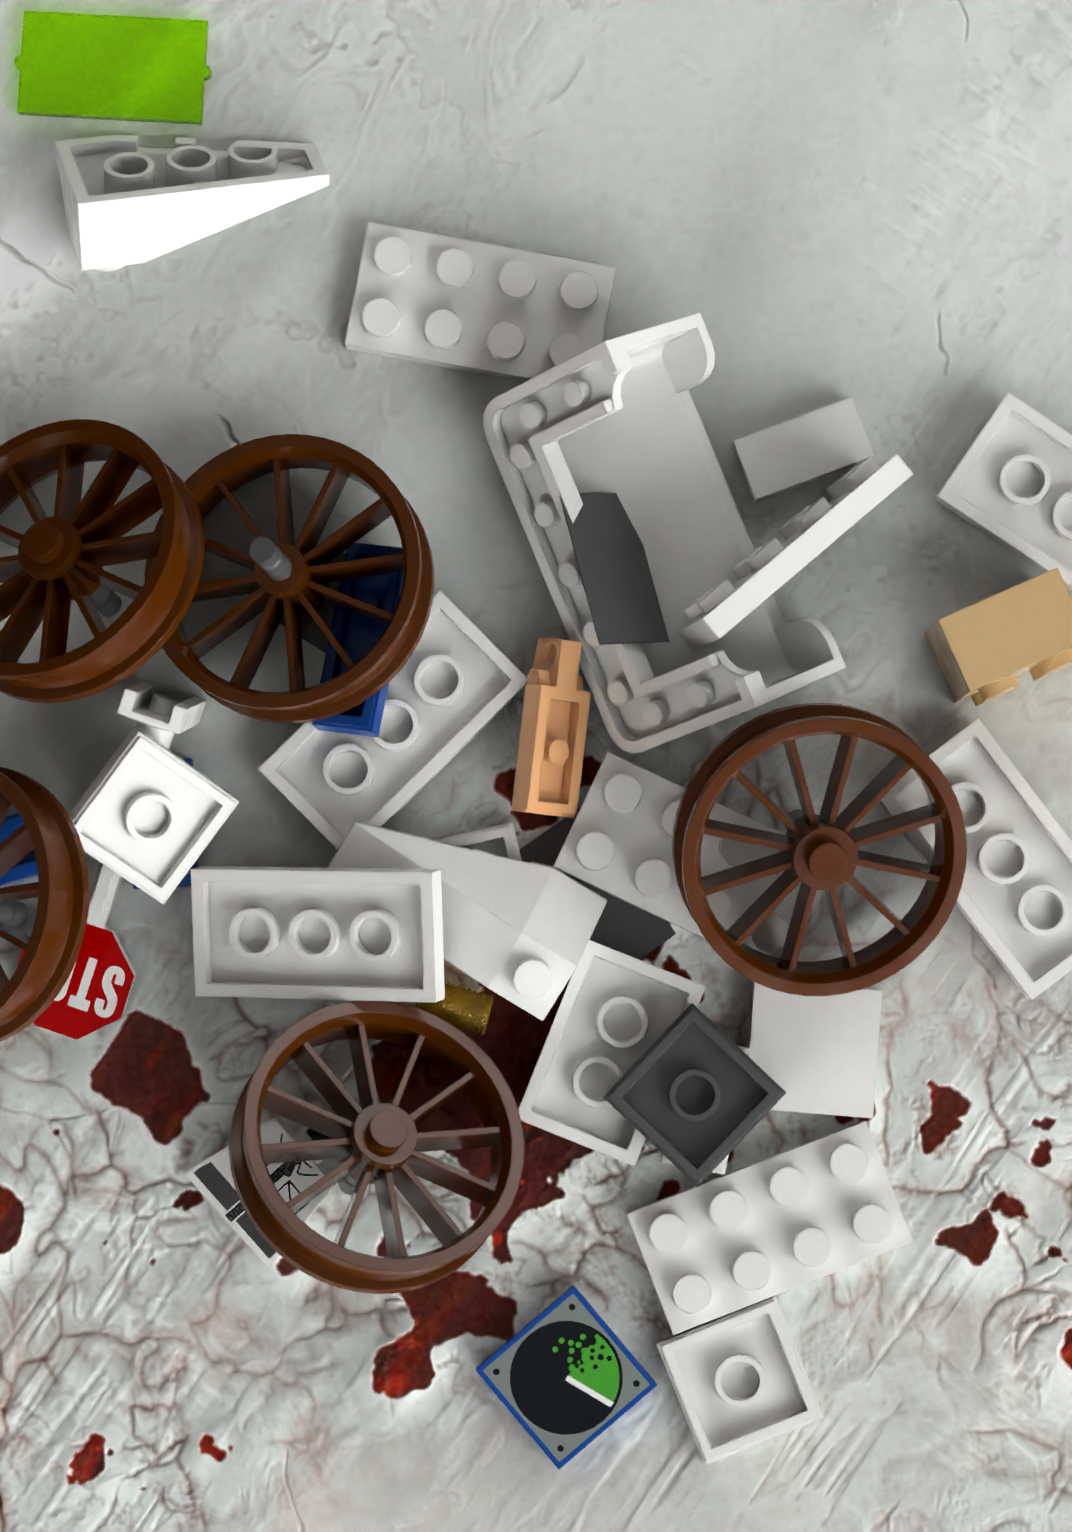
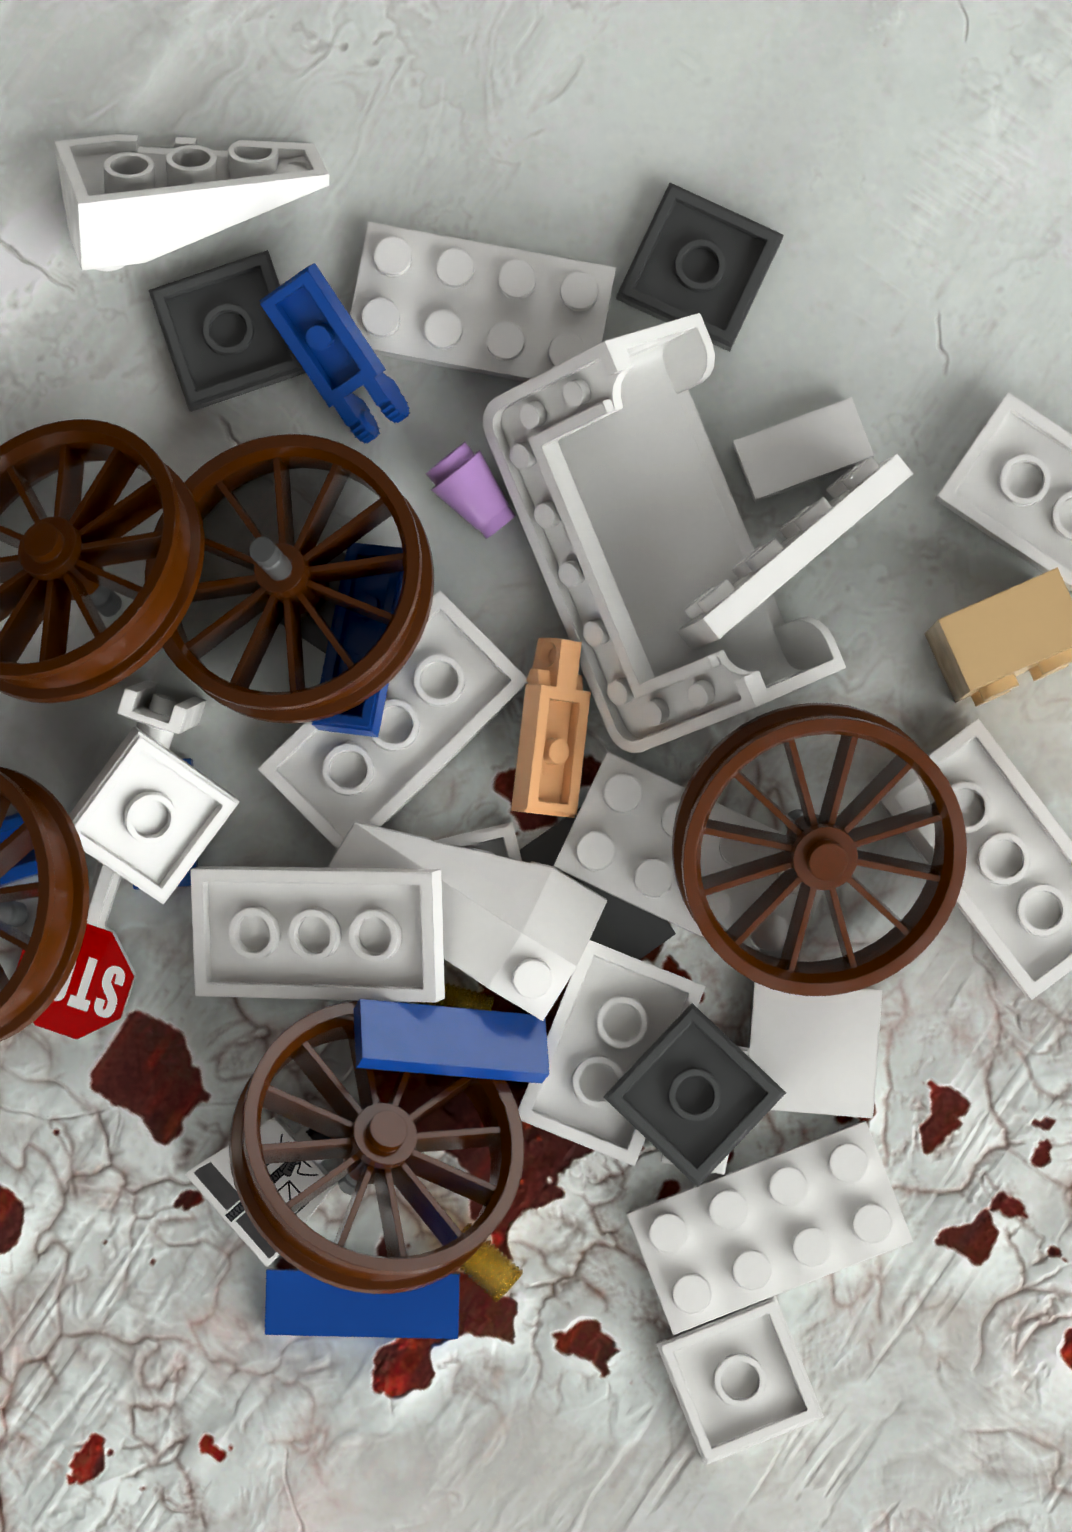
(113, 67): clear neon green piece -> none
(221, 332): none -> dark grey tile
(310, 1307): none -> blue tile
(333, 351): none -> blue hinge
(450, 1041): none -> tile
(471, 490): none -> lavender cone
(488, 1270): none -> clear yellow piece
(566, 1376): tile -> none
(615, 572): dark grey sticker -> none
(701, 263): none -> dark grey tile

